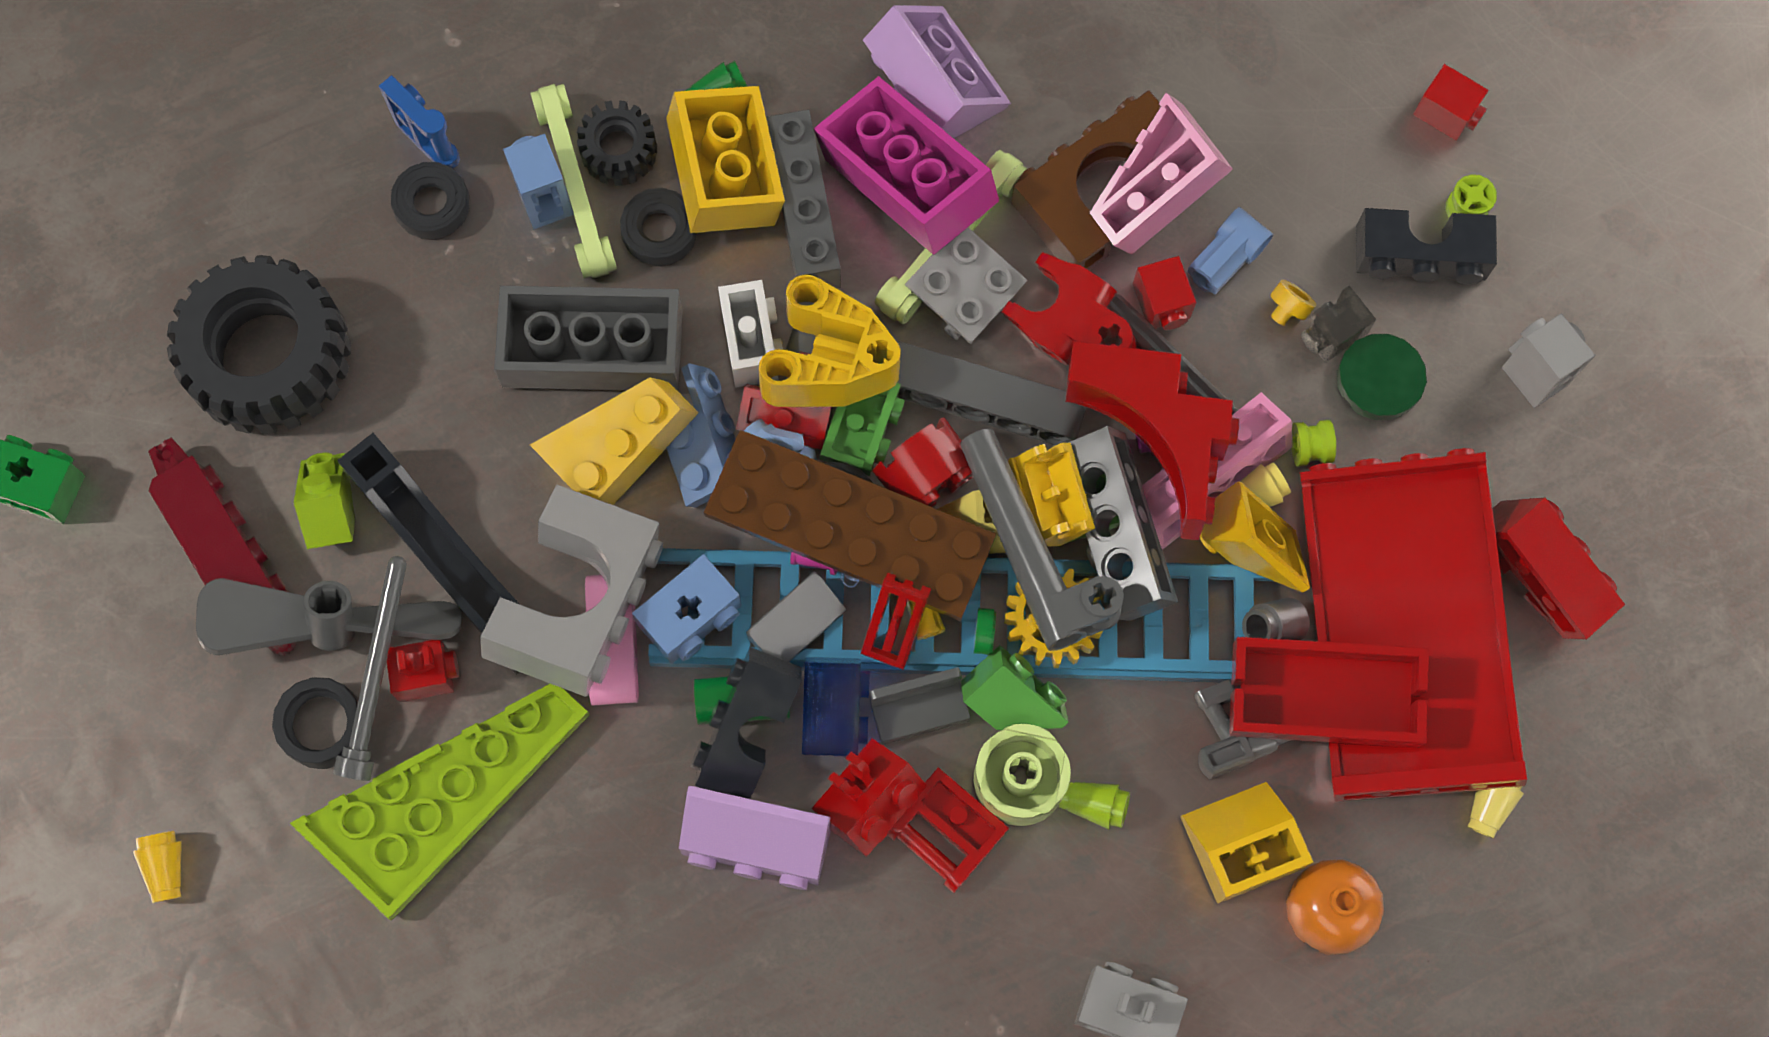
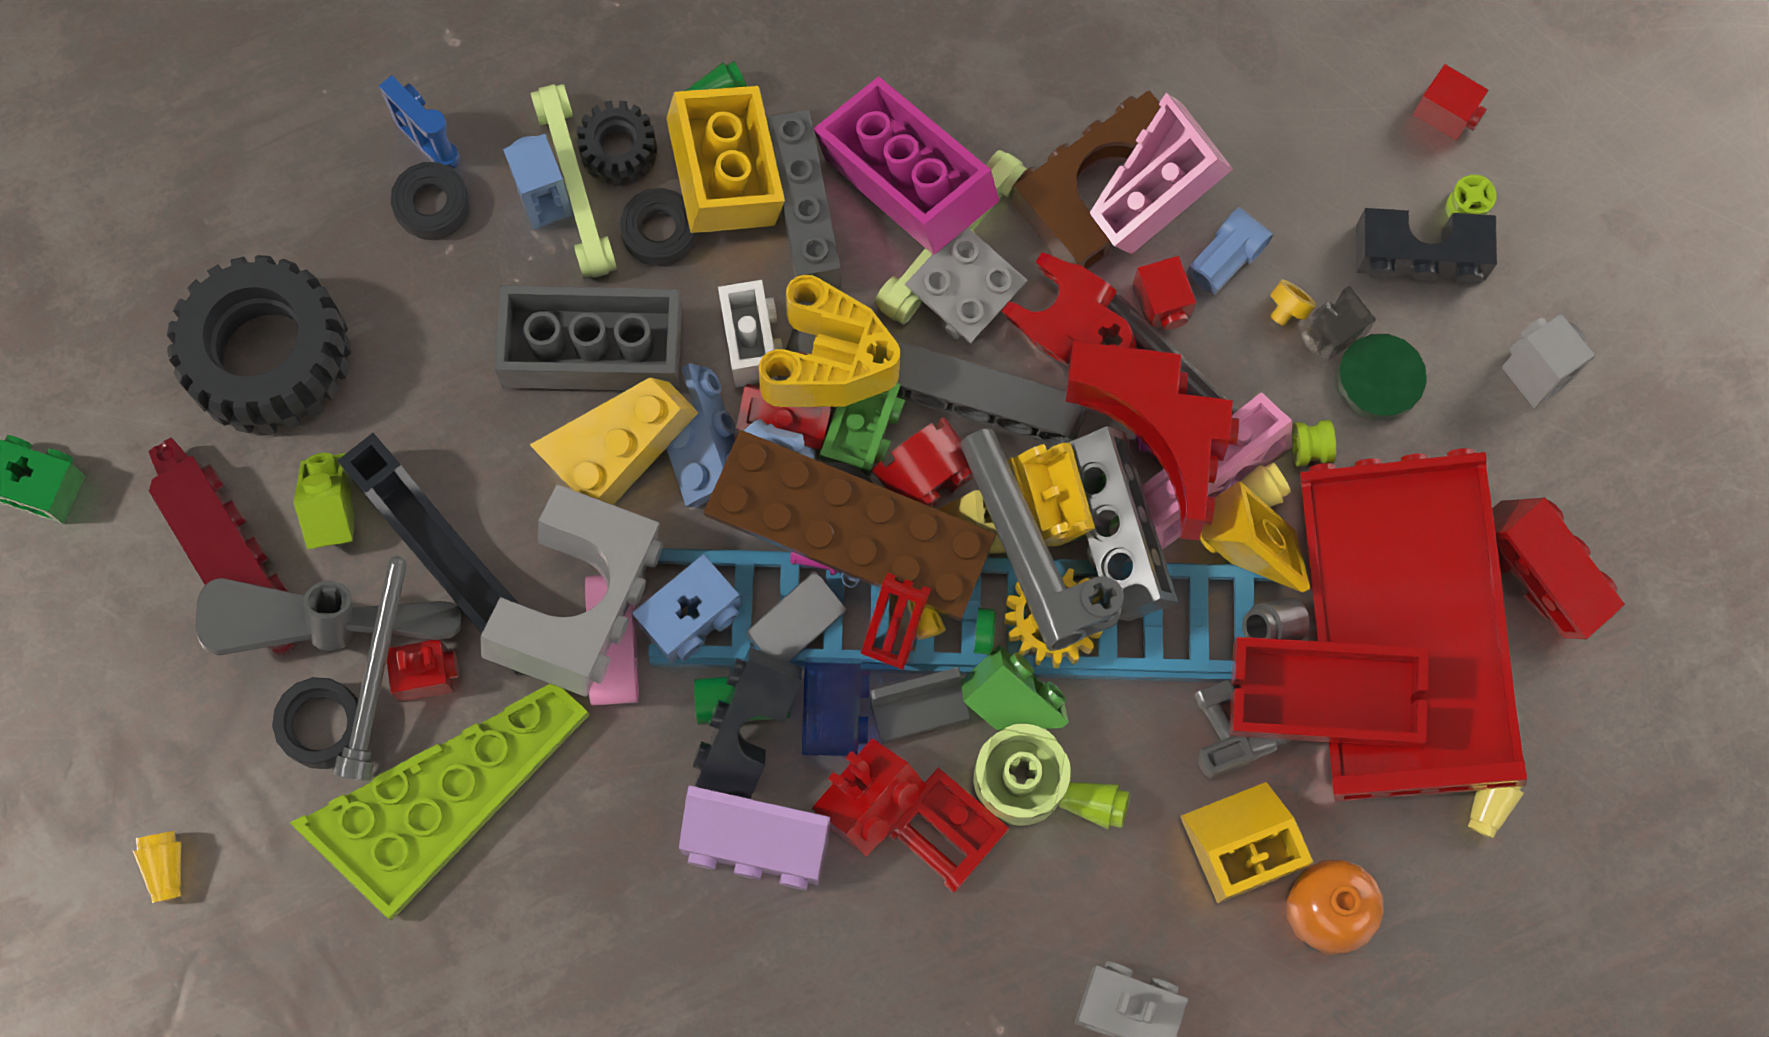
(935, 67): lavender slope -> none

